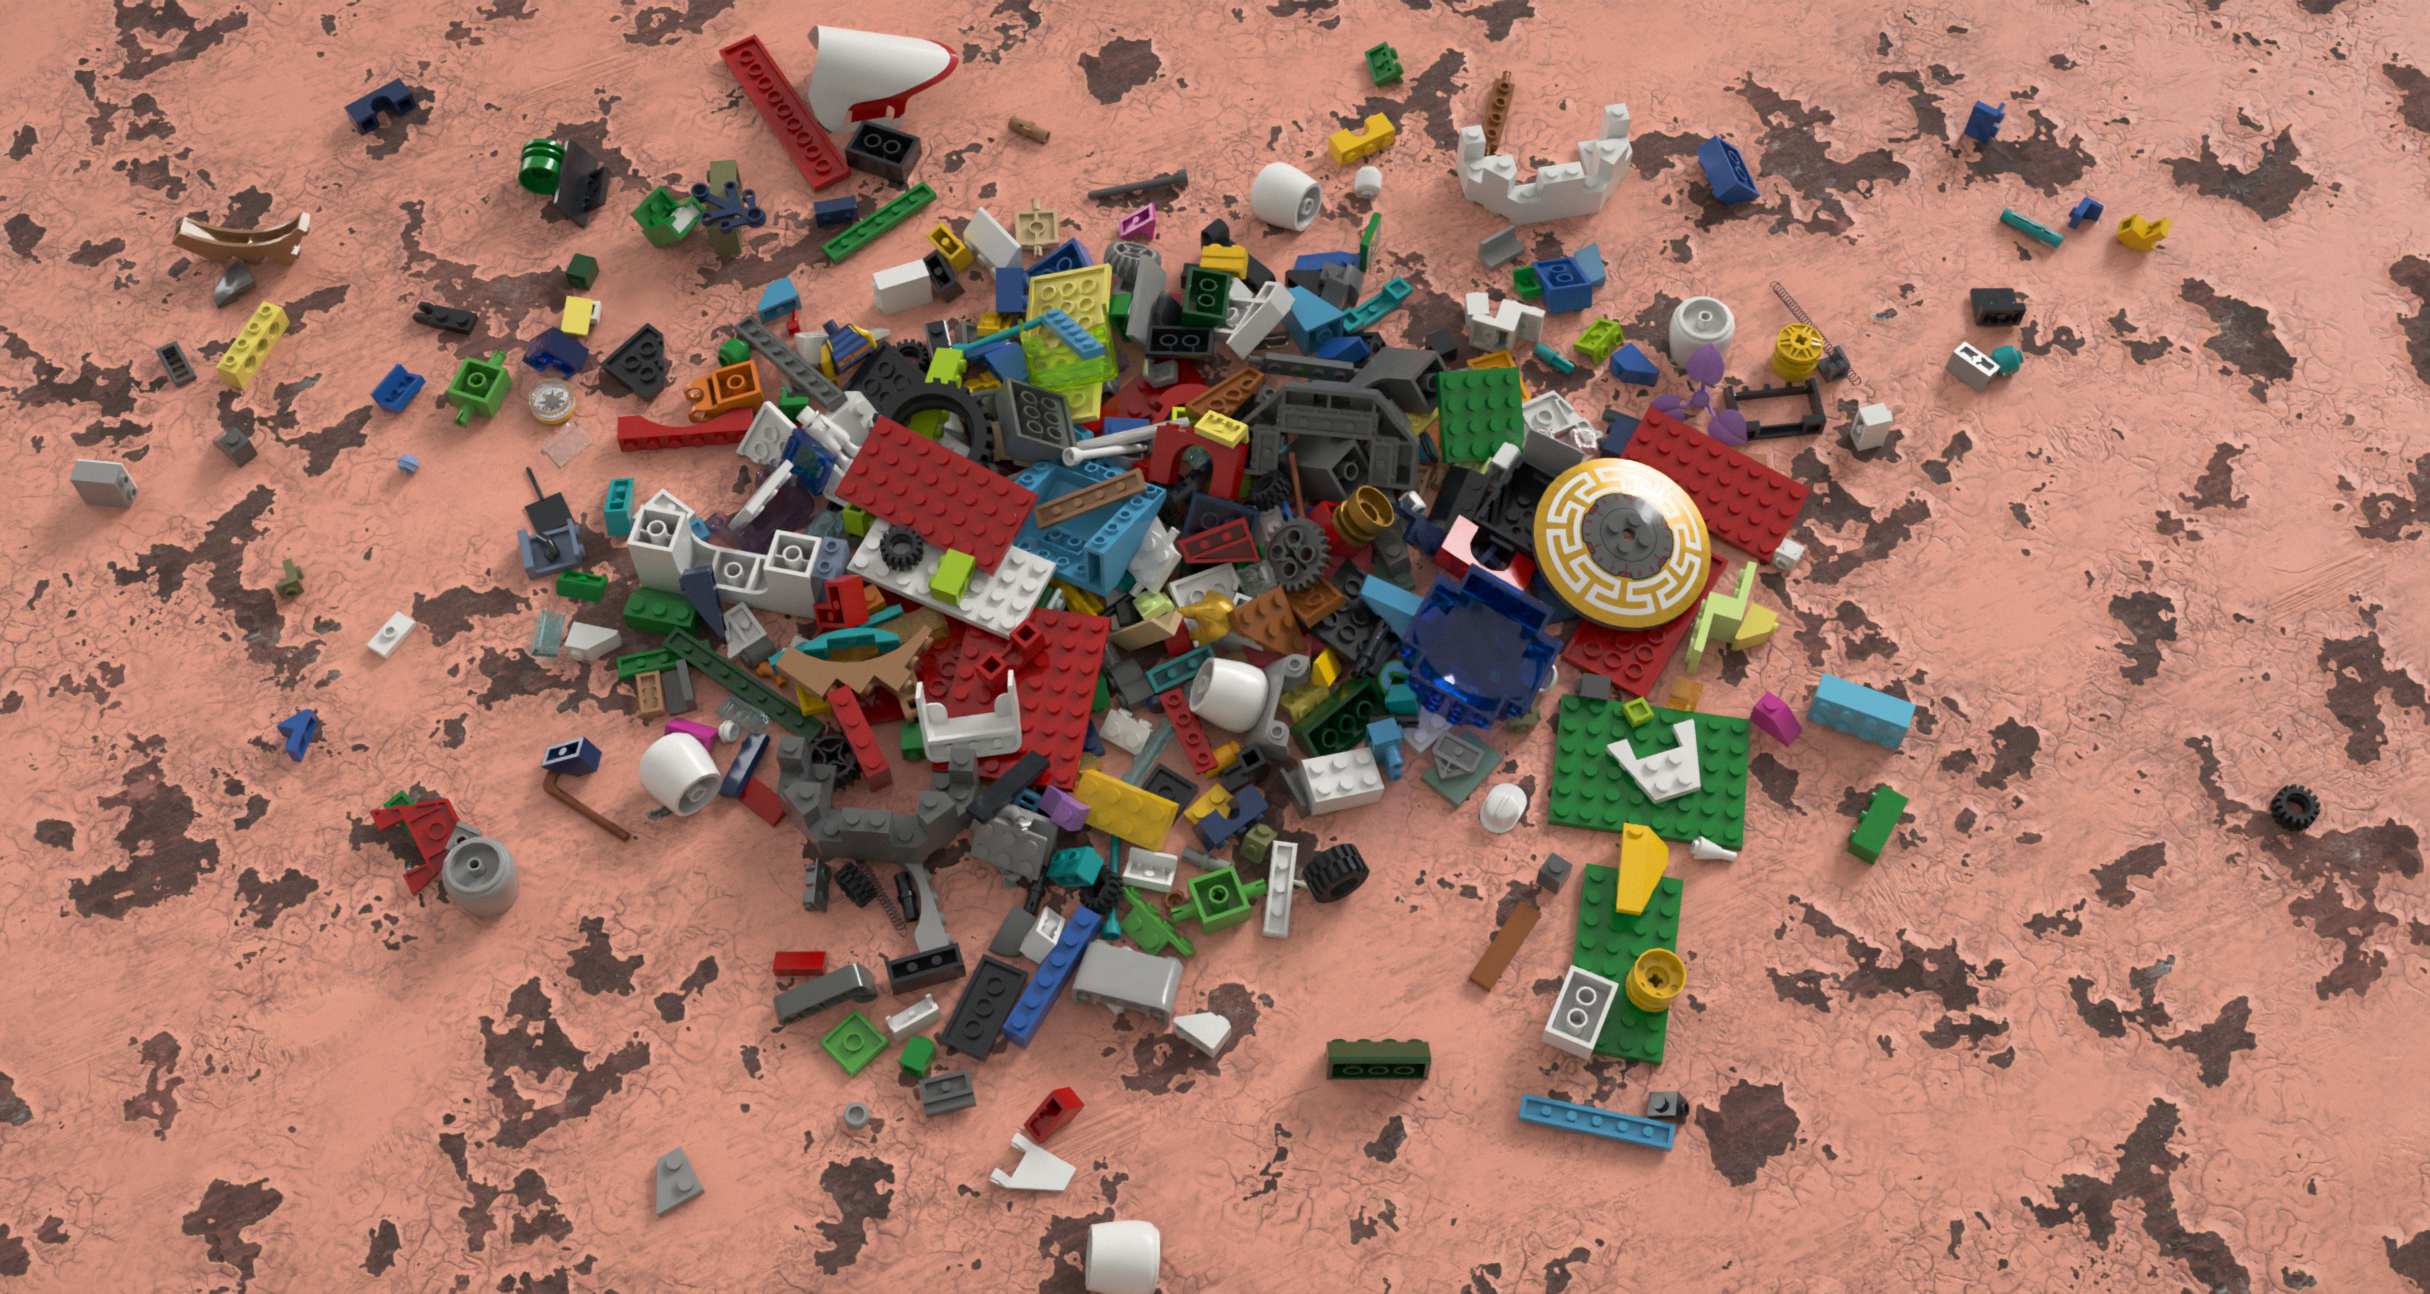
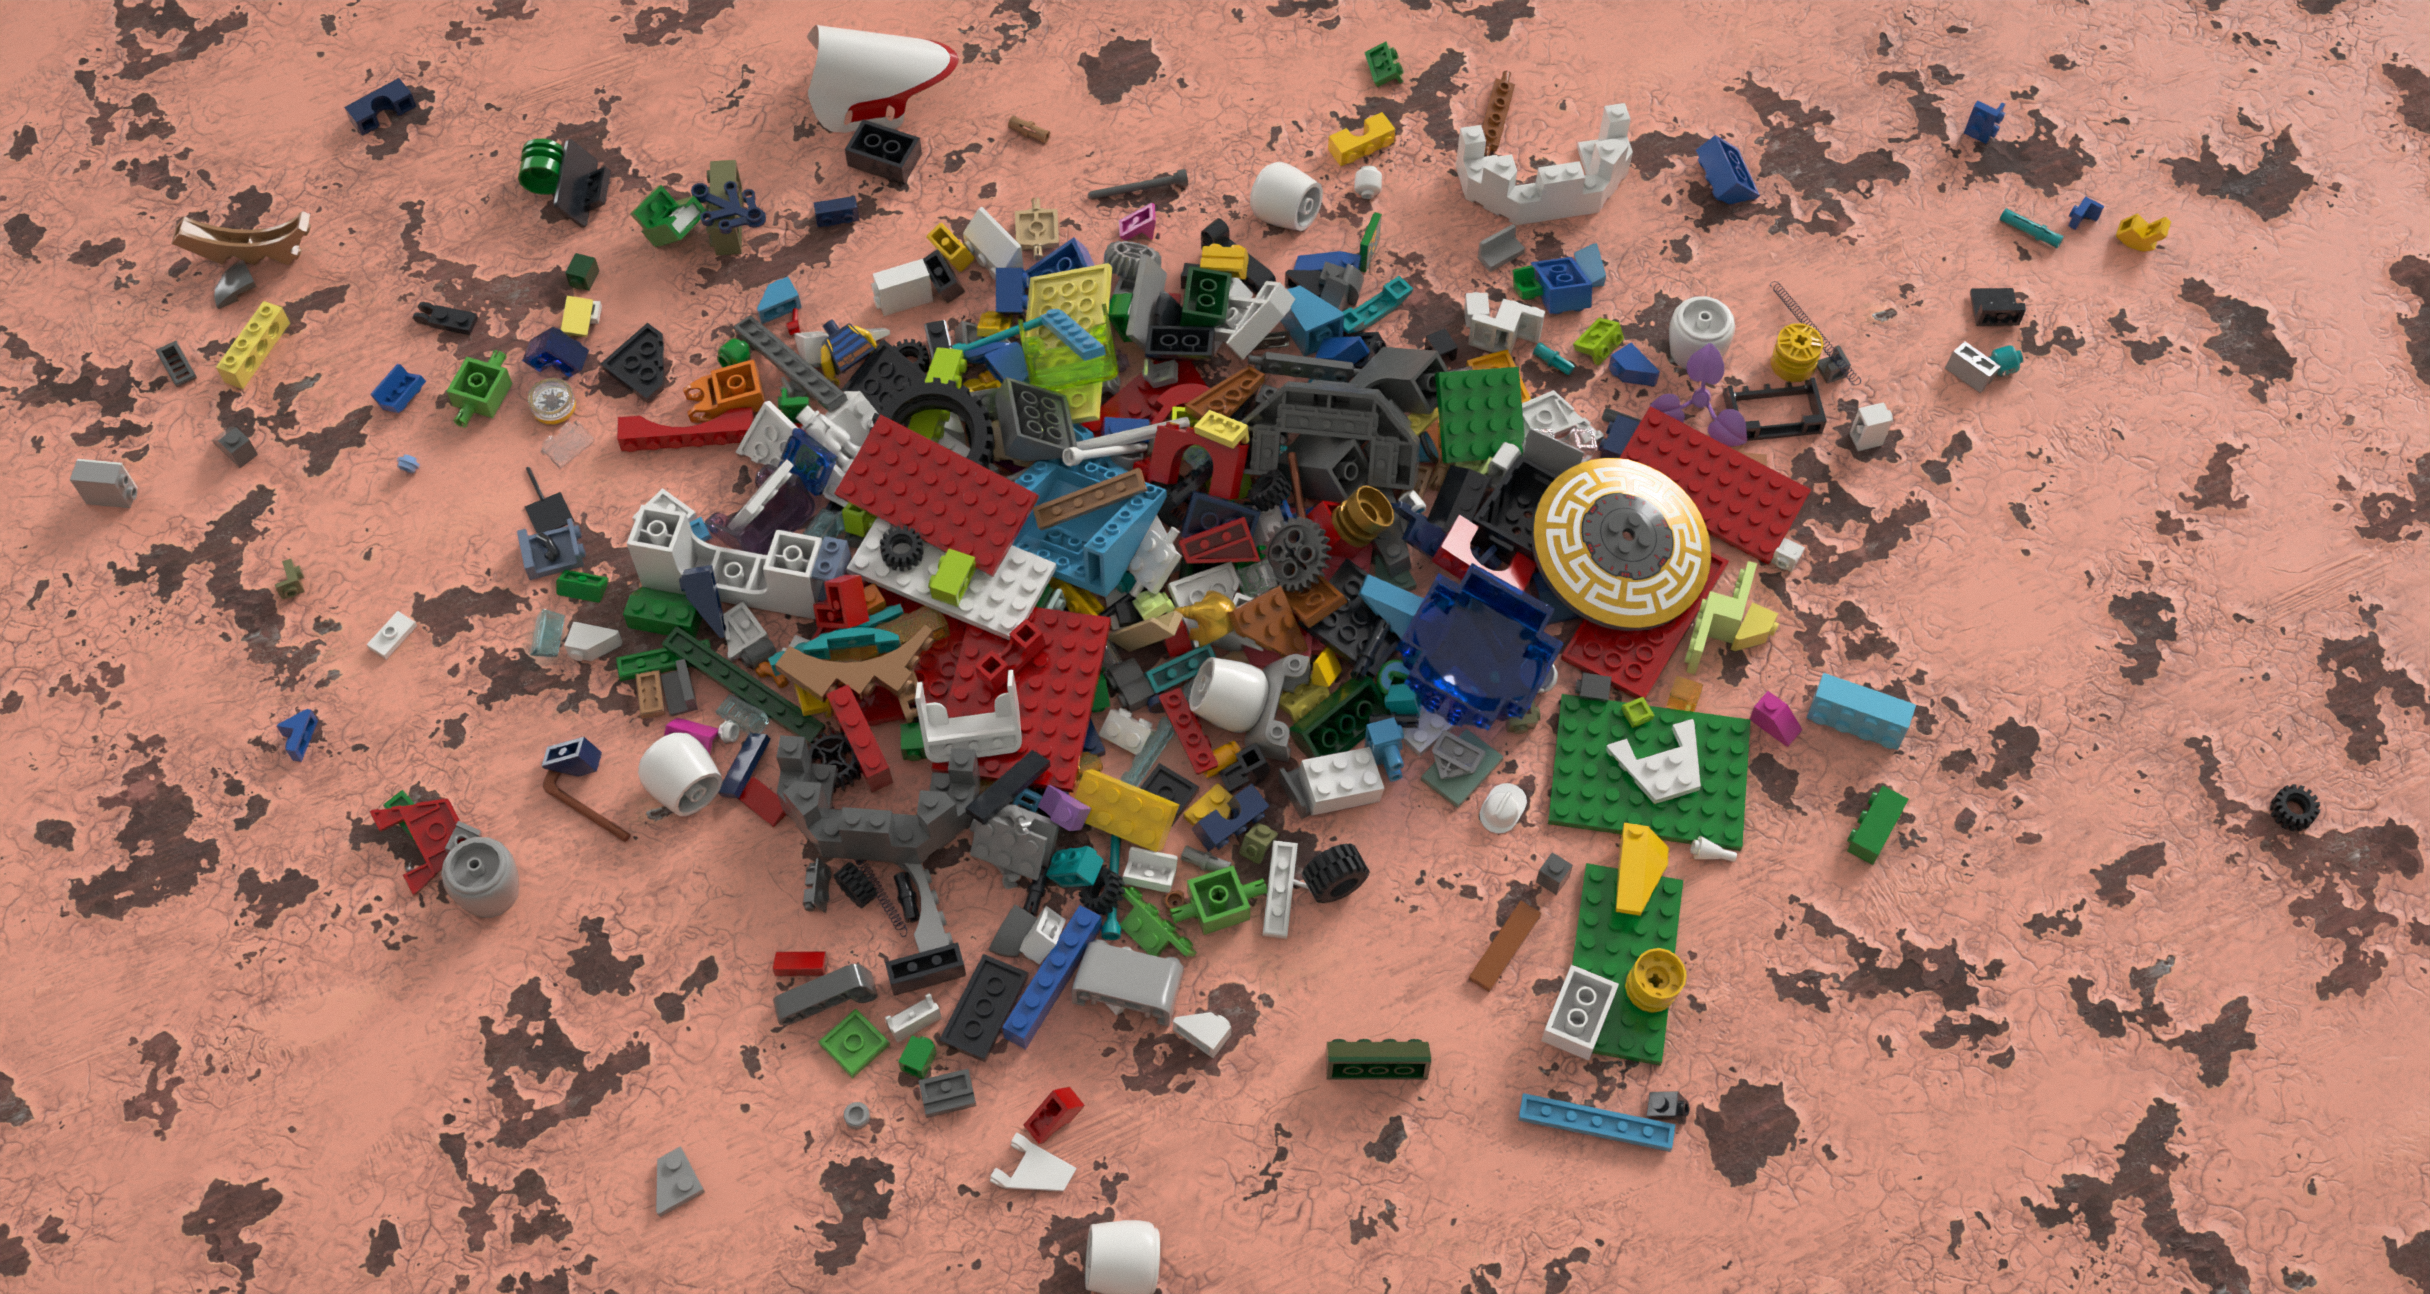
(620, 507): teal slope -> none
(785, 113): red plate -> none
(879, 222): green plate -> none

